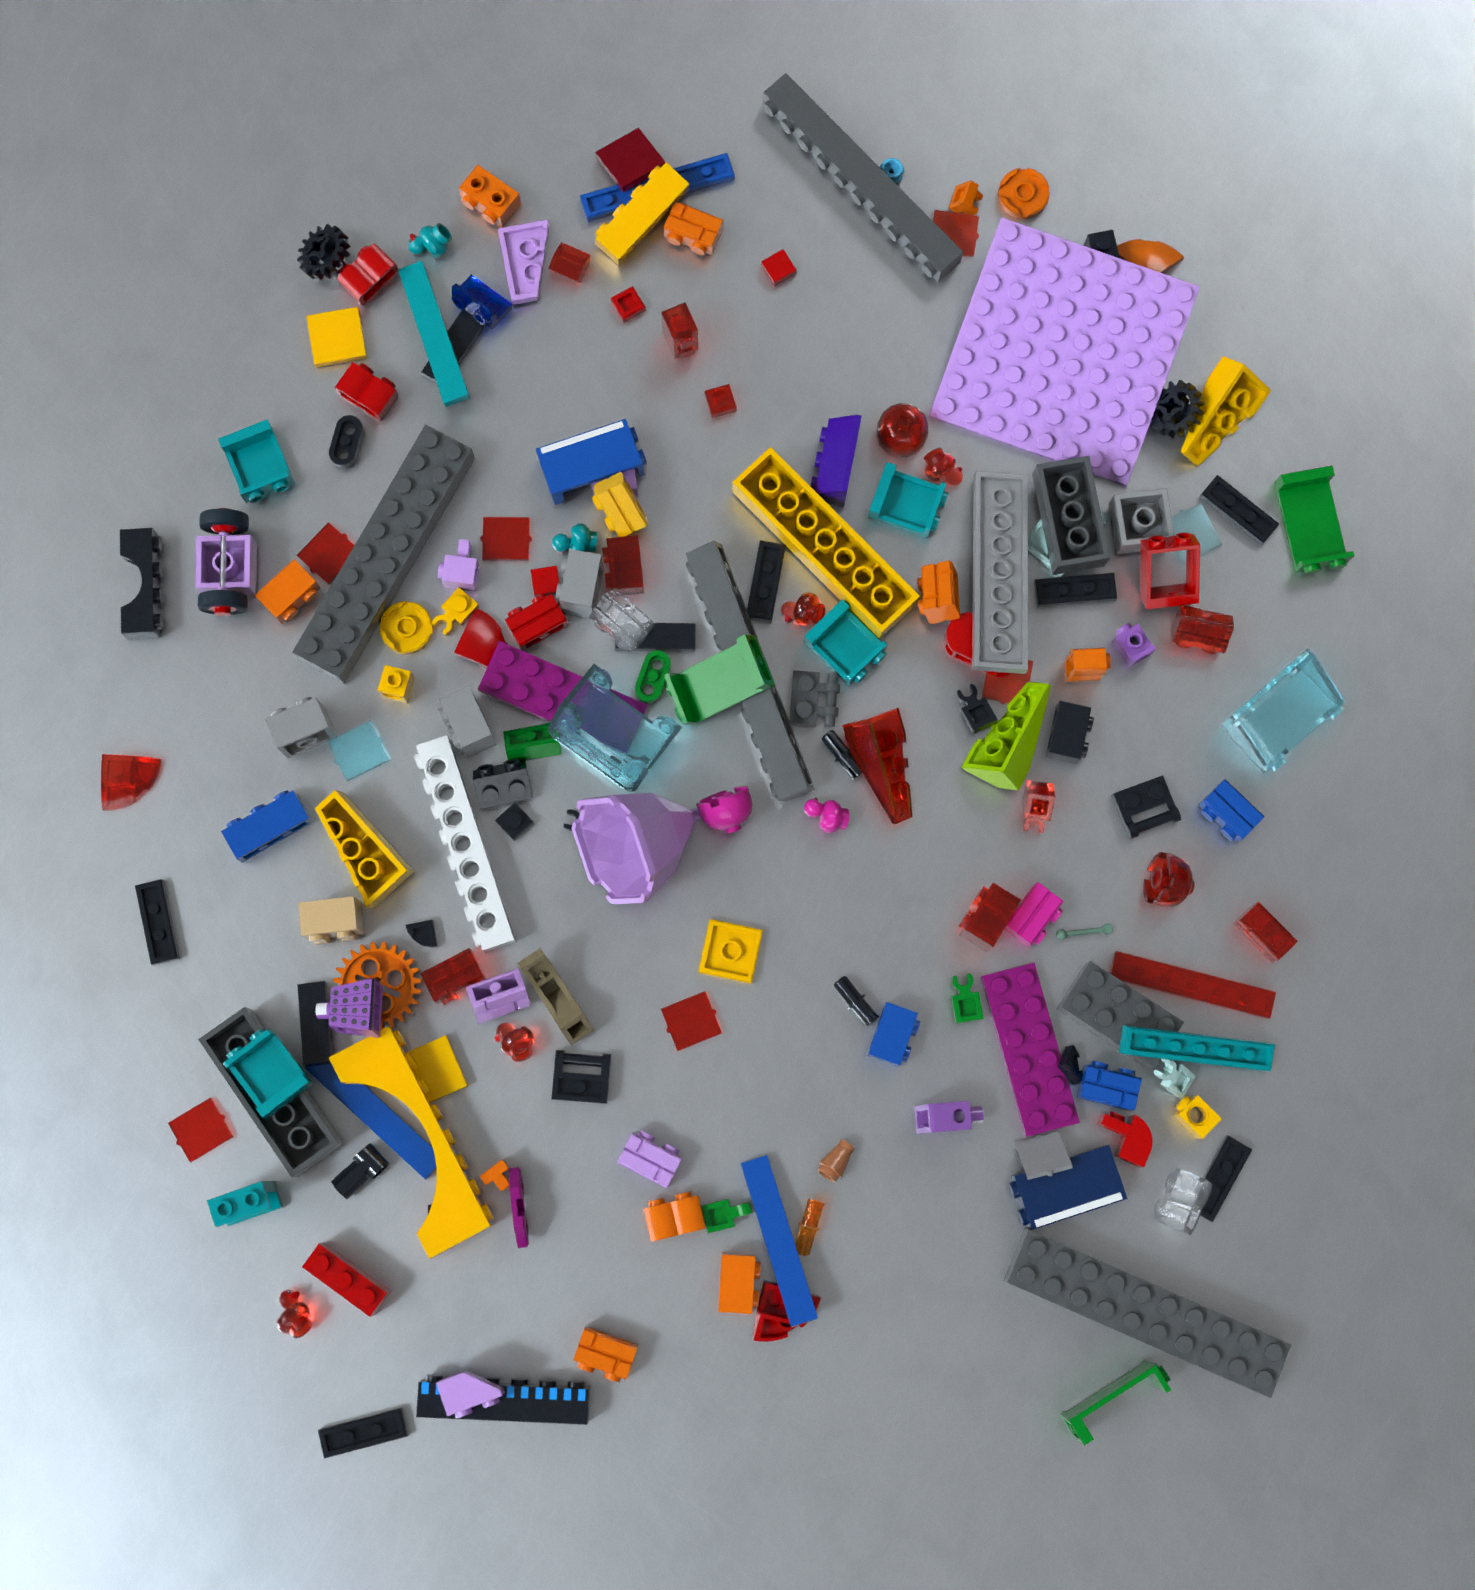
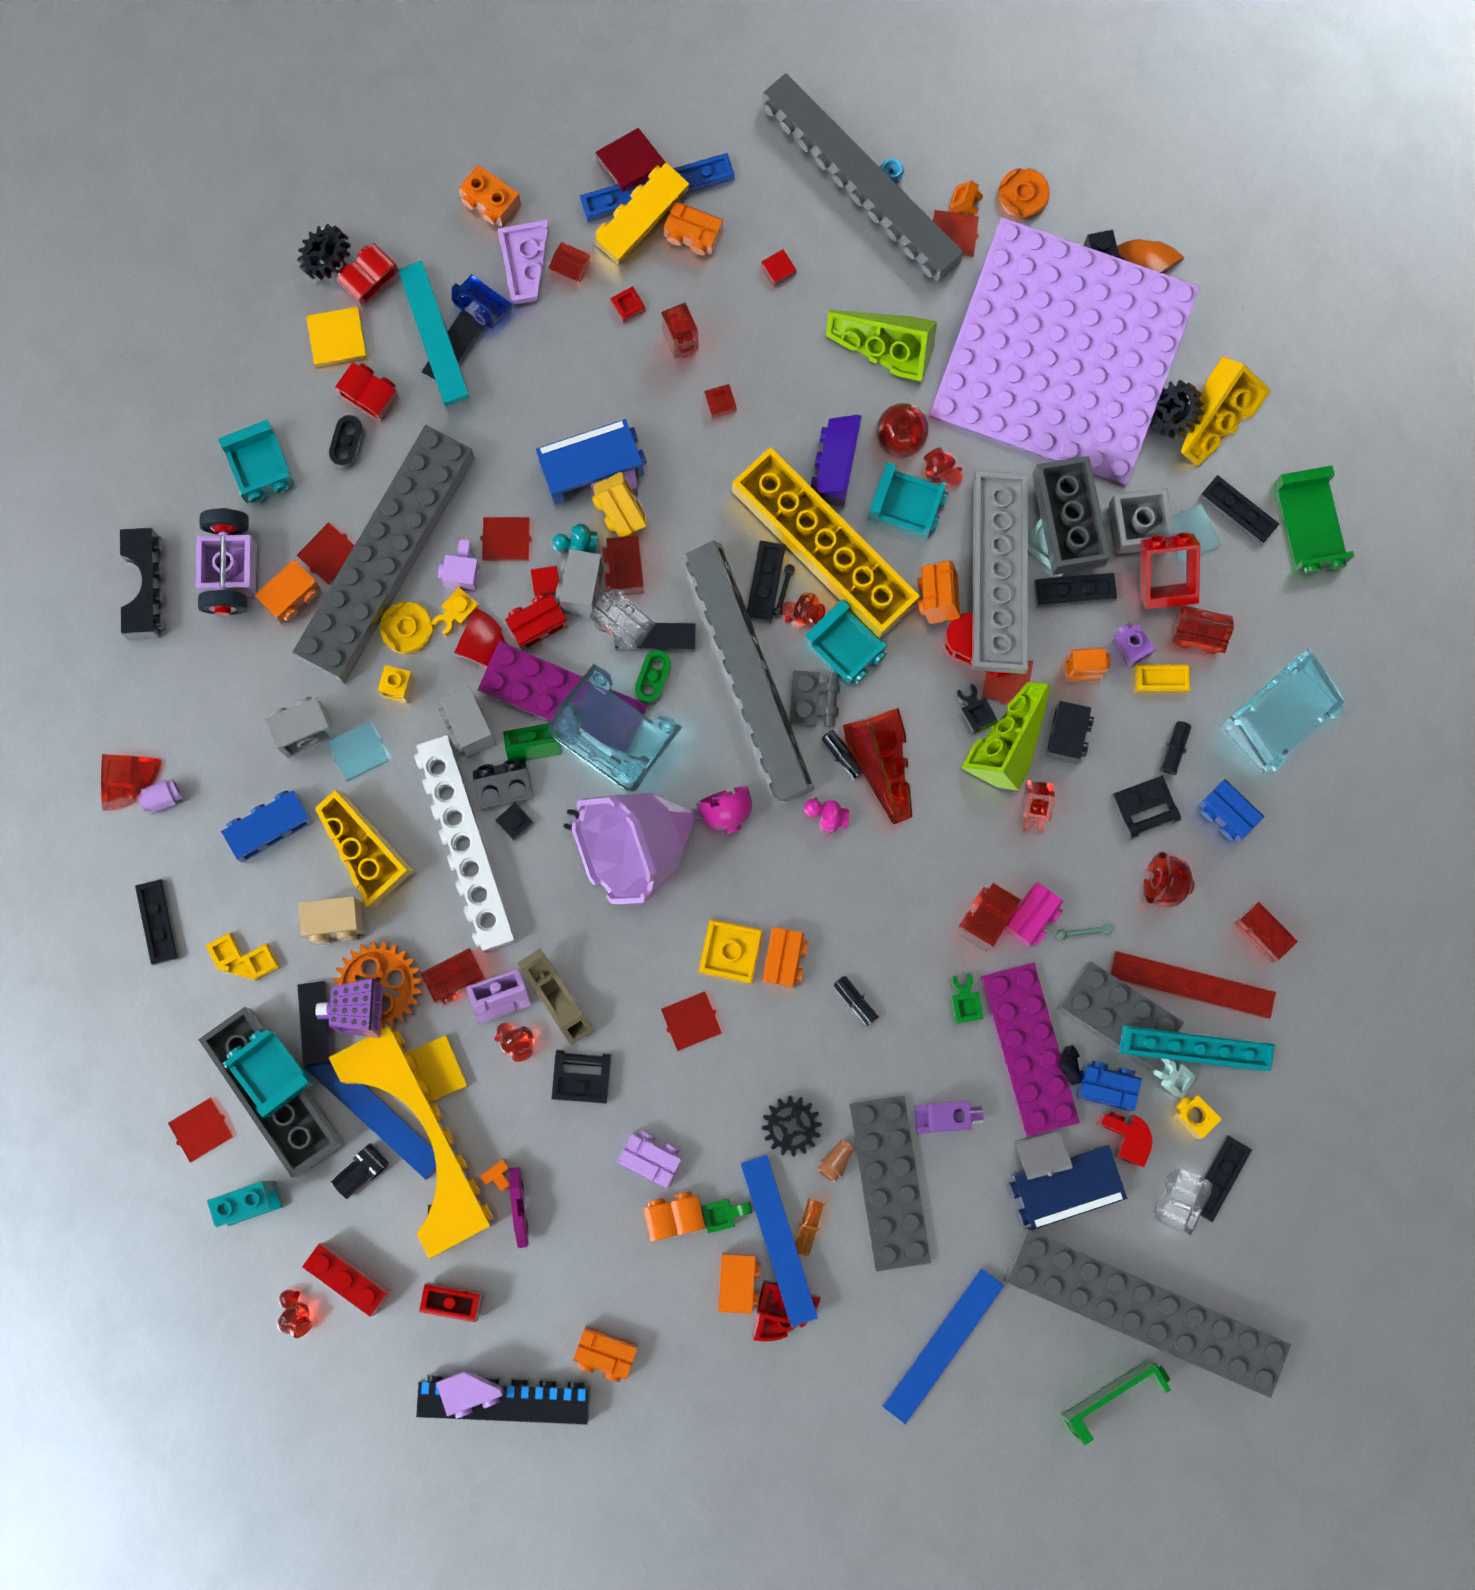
(159, 796): none -> lavender brick
(230, 959): none -> yellow tile
(363, 1432): black tile -> none
(423, 933): black tile -> none
(432, 238): teal animal -> none
(451, 1302): none -> red brick
(720, 681): panel -> none
(784, 957): none -> orange brick
(787, 1138): none -> black gear
(789, 571): none -> black hinge
(889, 1183): none -> dark grey plate
(893, 341): none -> lime wedge
(893, 1034): blue brick -> none
(943, 1346): none -> blue tile
(1162, 678): none -> yellow tile
(1176, 748): none -> black axle

